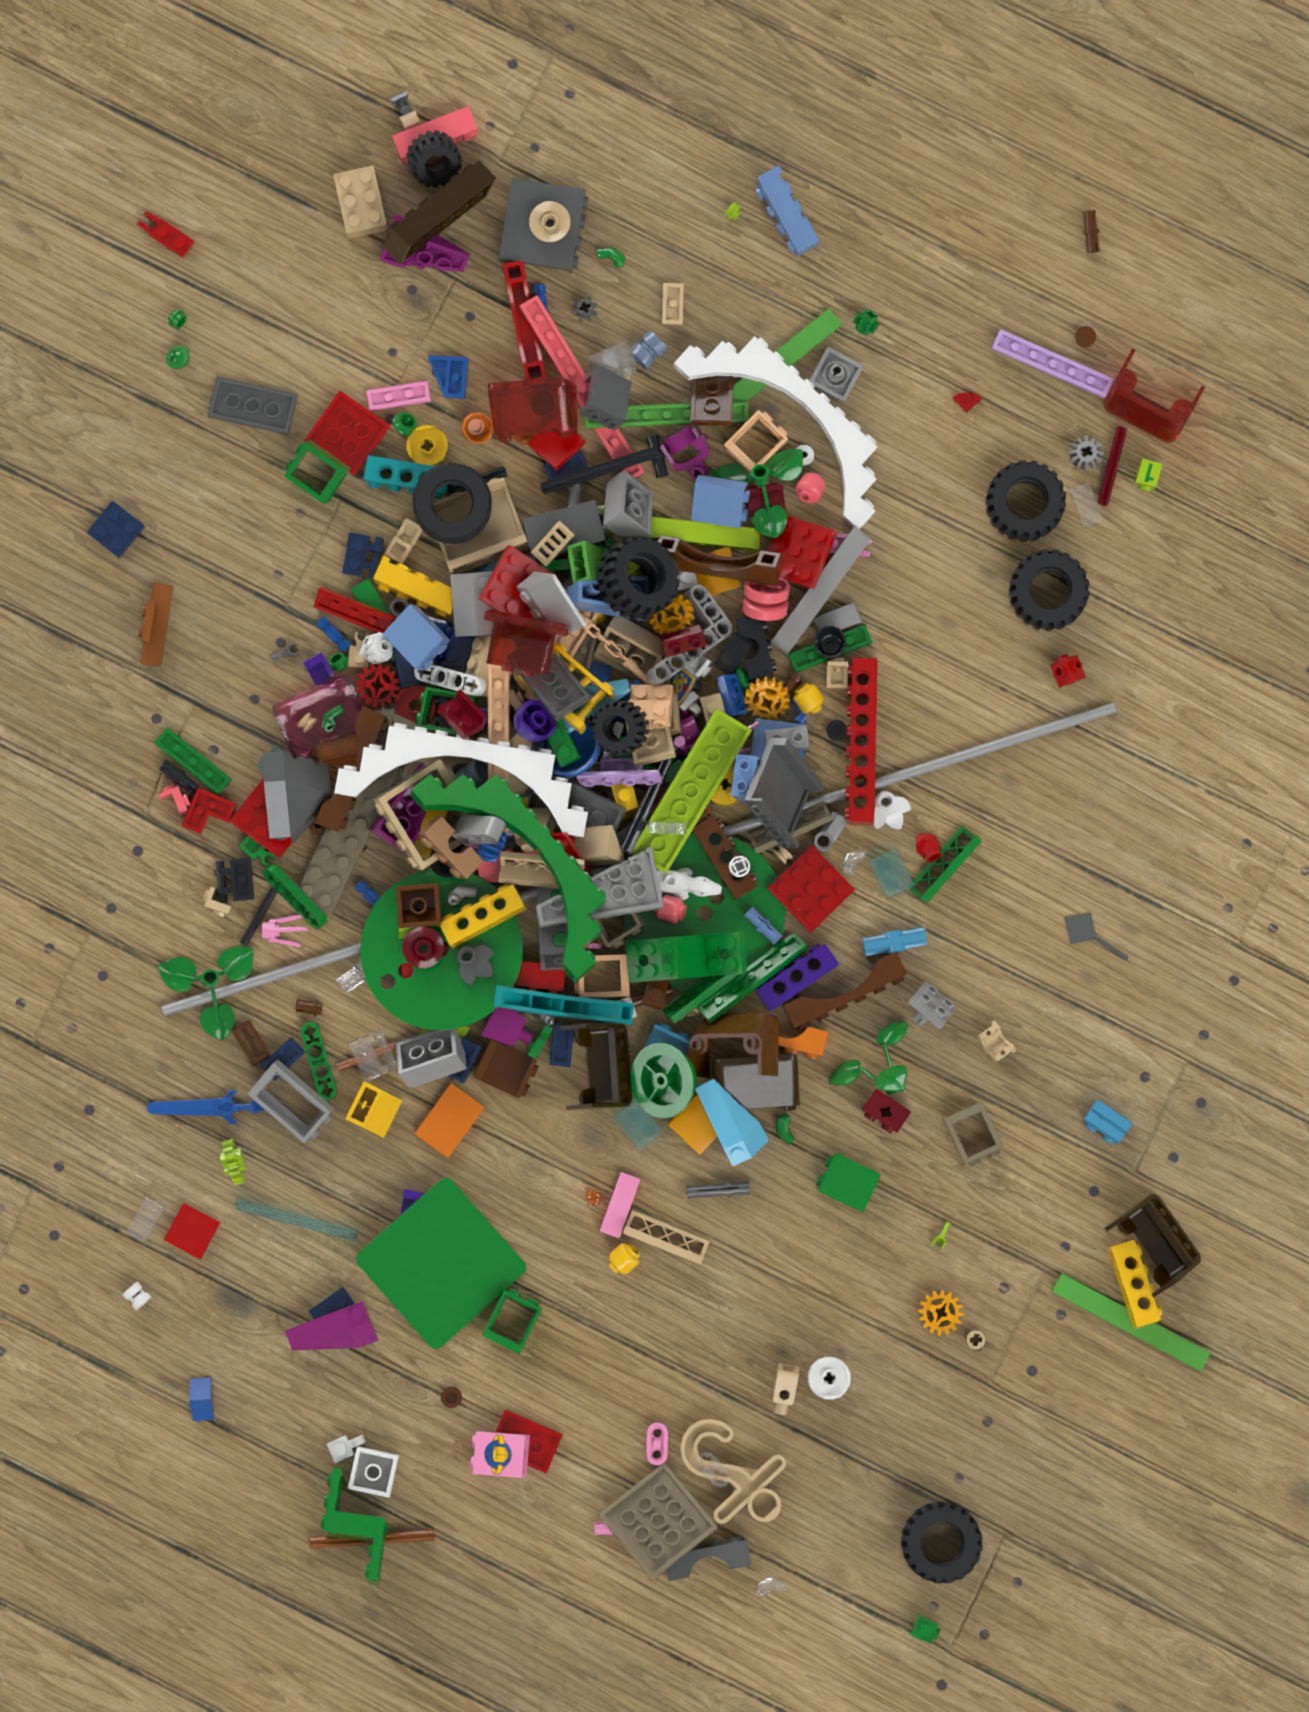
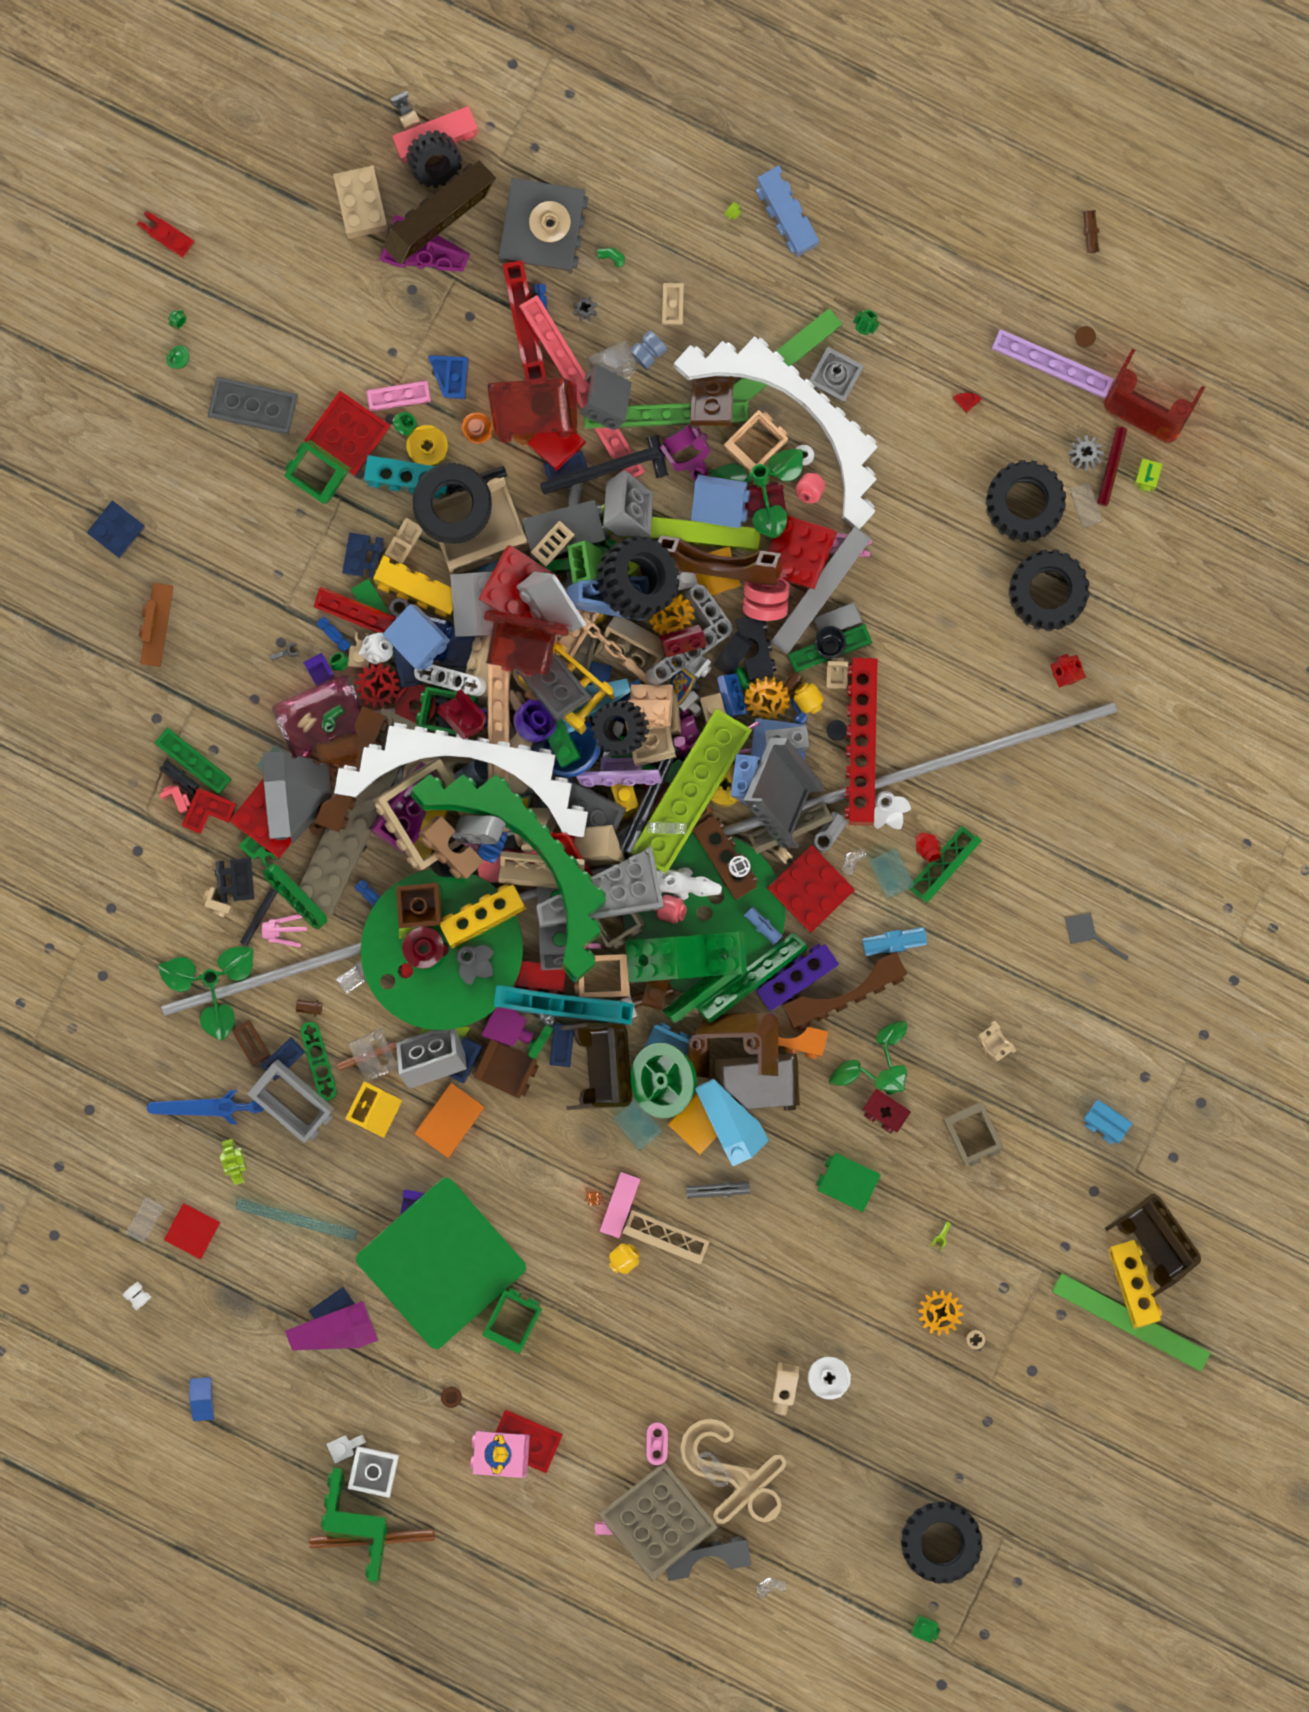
(460, 893): light grey arm -> none
(782, 1125): green arm -> none
(931, 1006): light grey plate -> none

